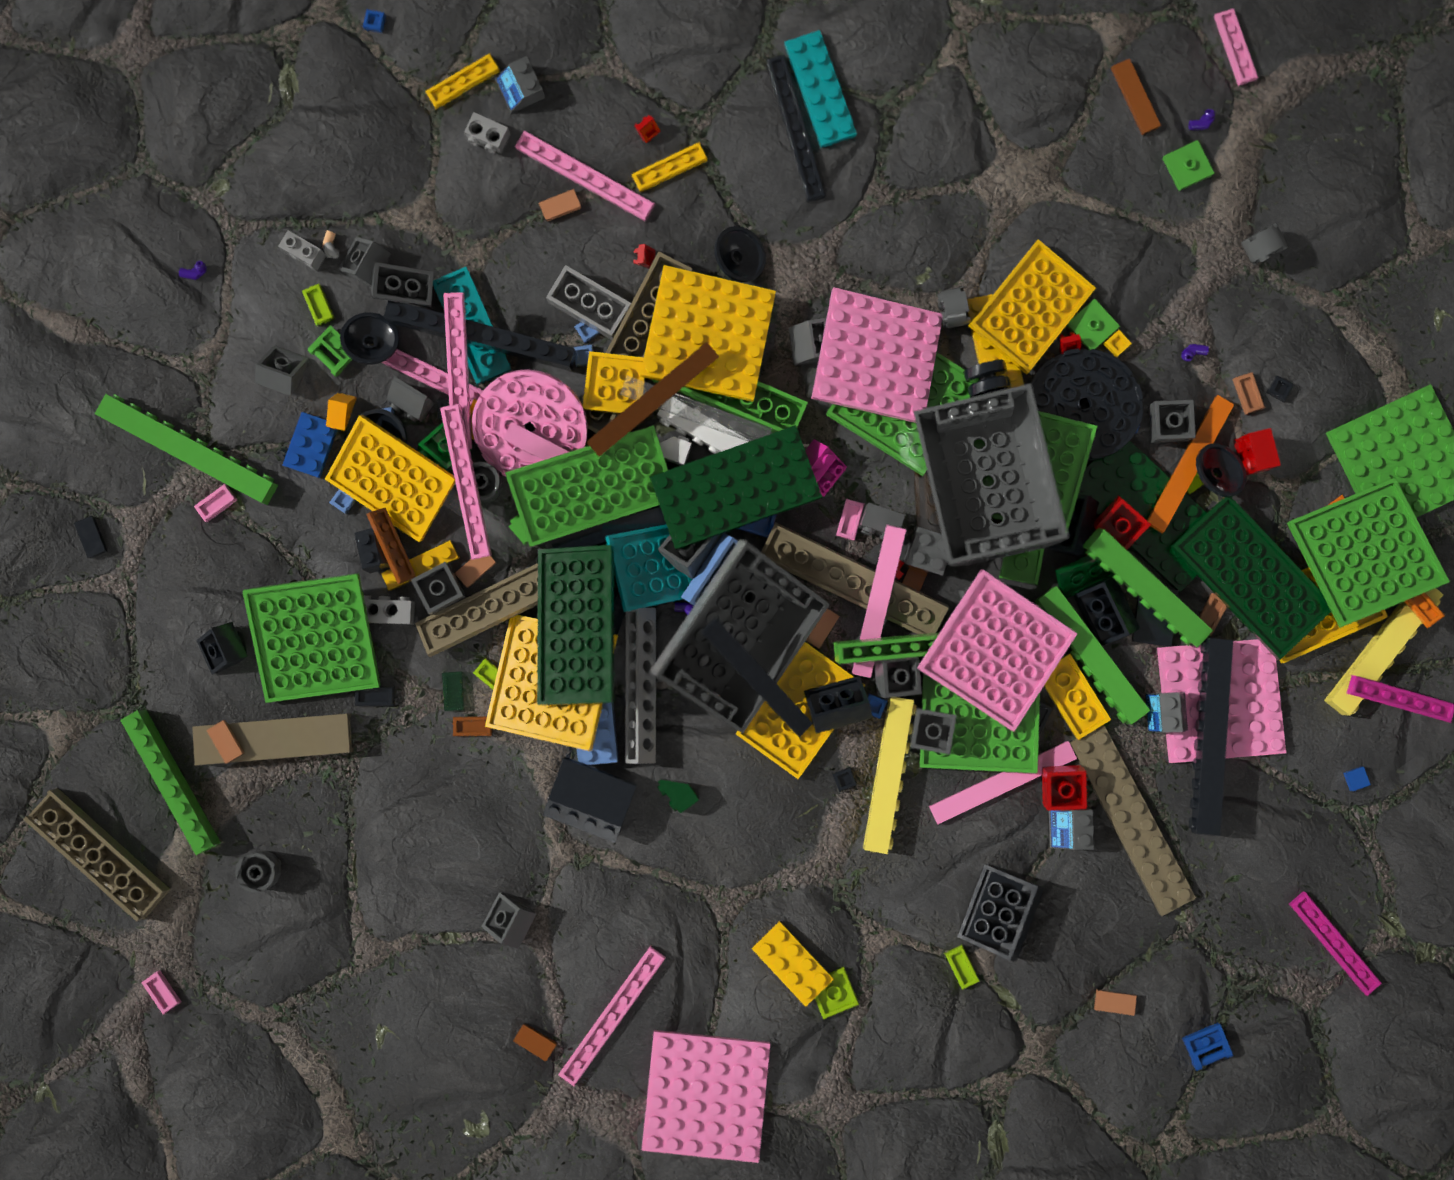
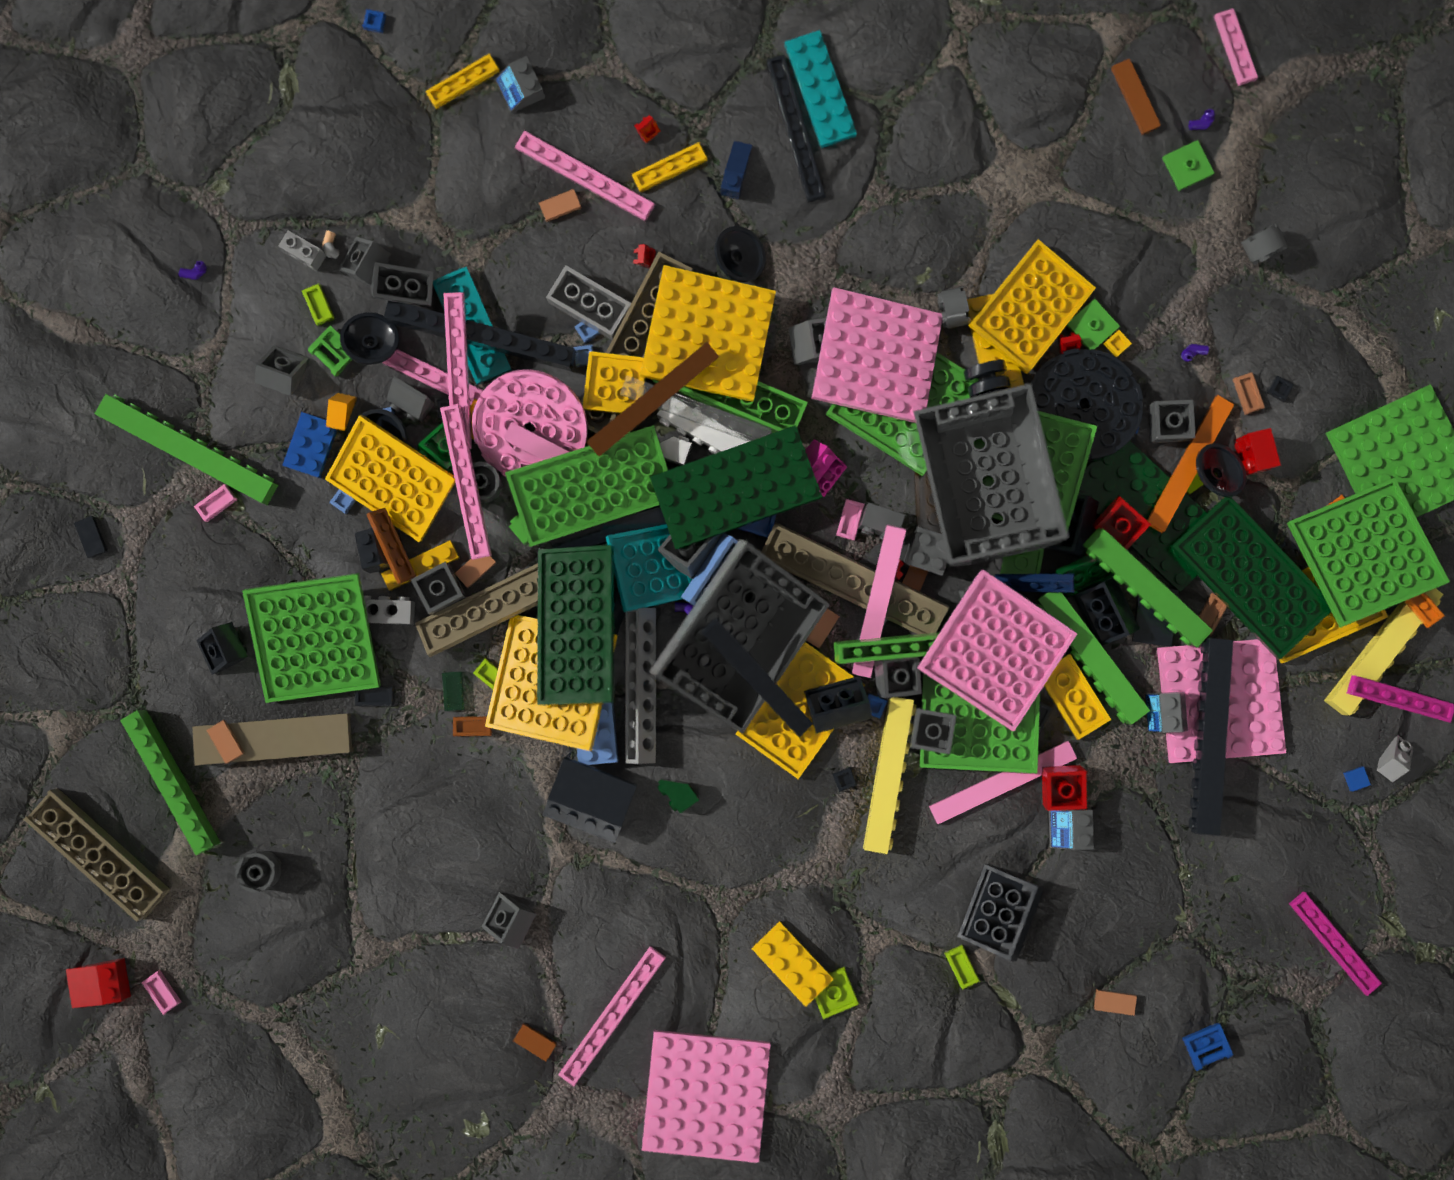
(98, 983): none -> red slope
(489, 130): light grey brick -> none
(735, 170): none -> dark blue slope
(1038, 582): none -> dark blue tile
(1132, 821): dark tan plate -> none
(1395, 759): none -> light grey slope

